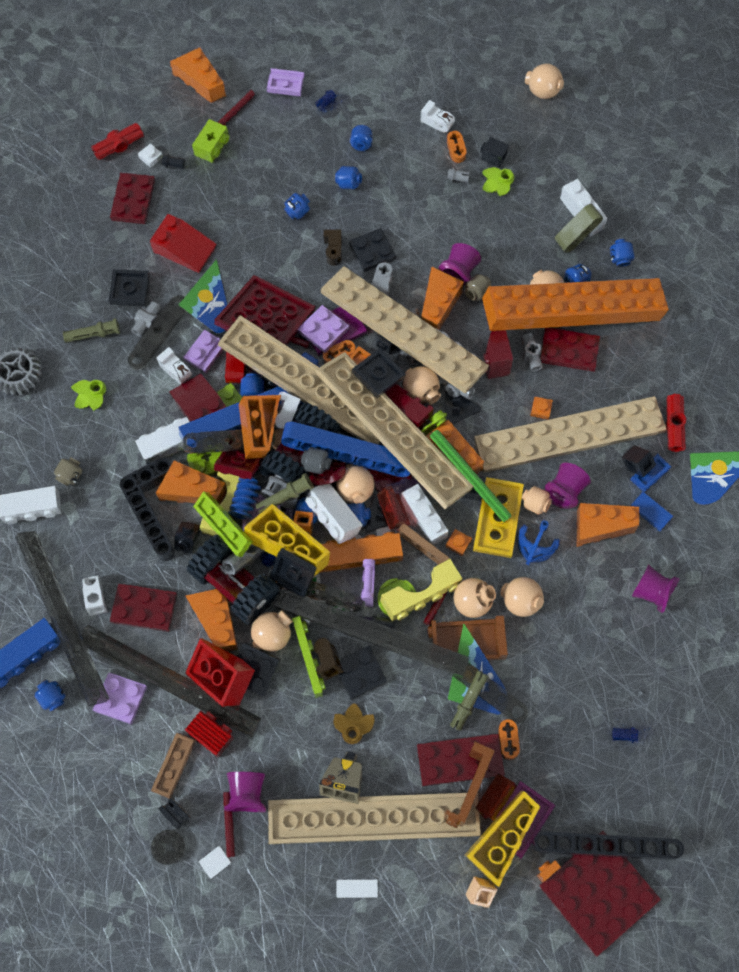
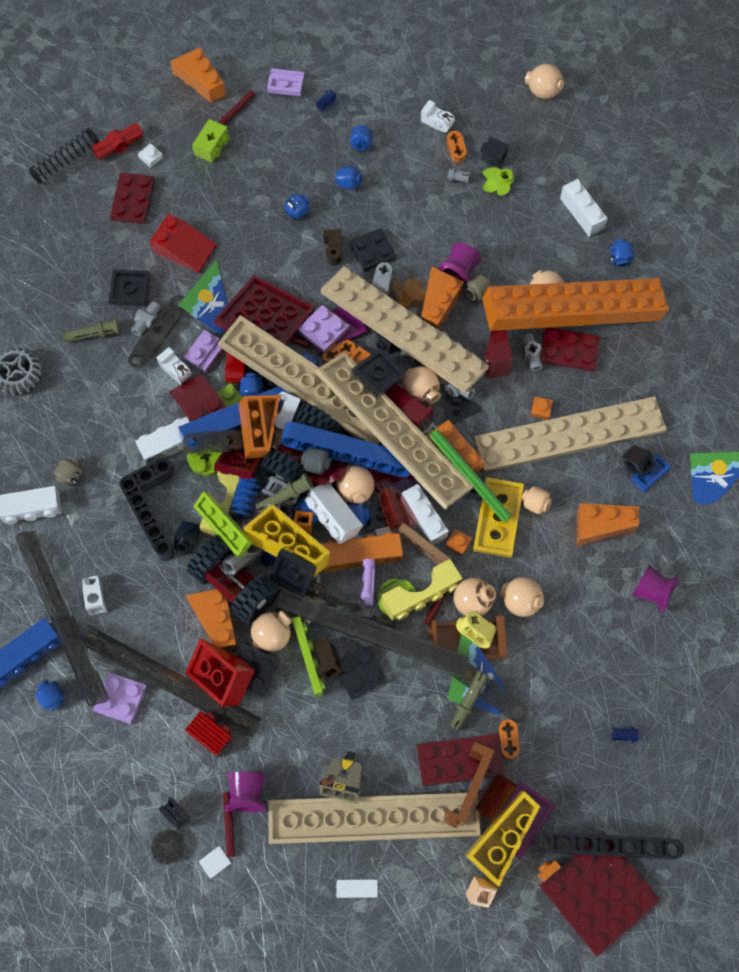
(34, 174): none -> black piece
(87, 395): lime plate -> none
(143, 607): dark red plate -> none
(173, 765): medium nougat tile -> none
(175, 162): black pin -> none
(188, 484): orange wedge -> none
(353, 721): pearl gold plate -> none
(408, 291): none -> clear orange plate
(437, 419): lime plate -> none
(478, 630): none -> light yellow piece
(534, 549): blue helmet -> none
(567, 485): magenta hat -> none
(577, 273): blue head -> none
(578, 228): olive beam -> none
(652, 511): blue tile -> none
(675, 432): red piece -> none

